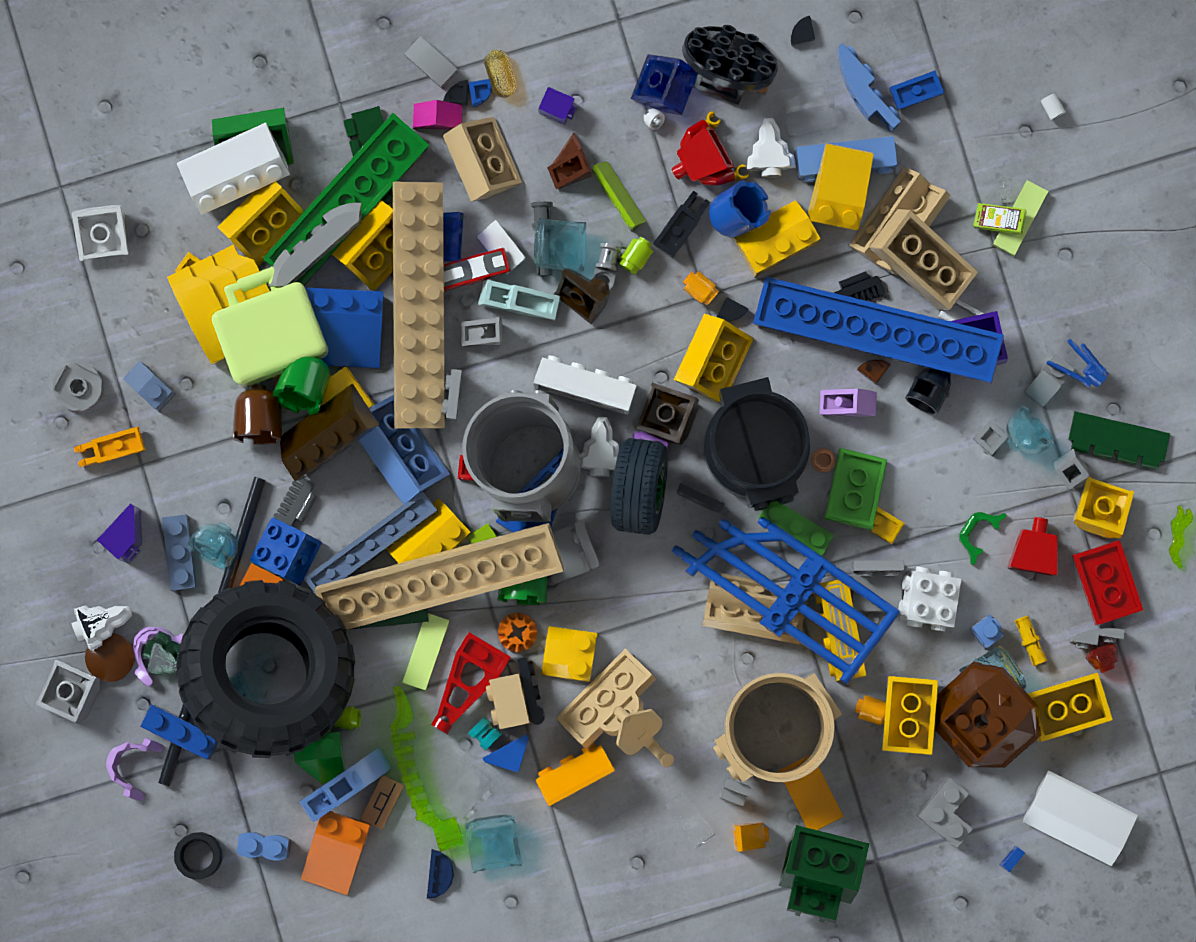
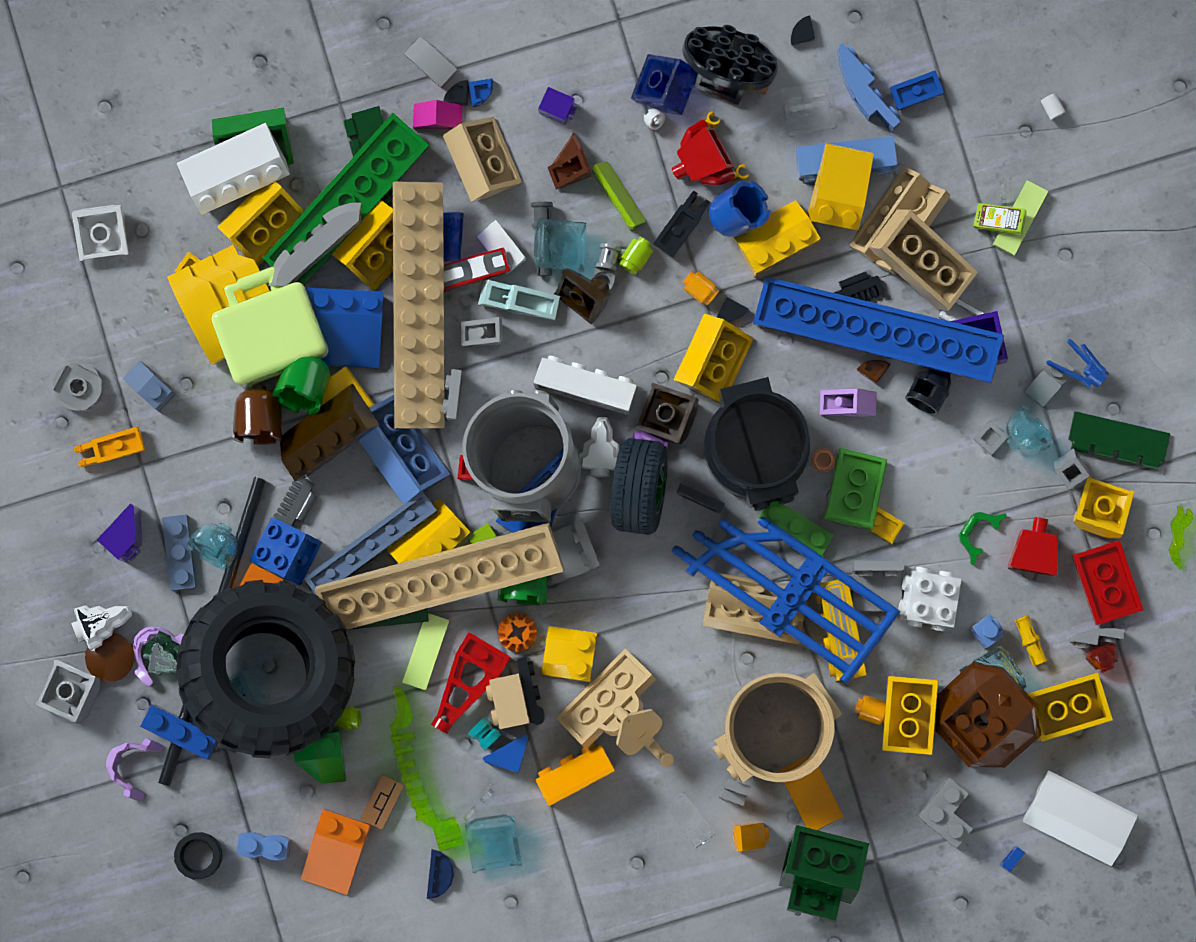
(345, 784): medium blue slope -> none
(500, 73): clear yellow tile -> none
(770, 153): white rock -> none

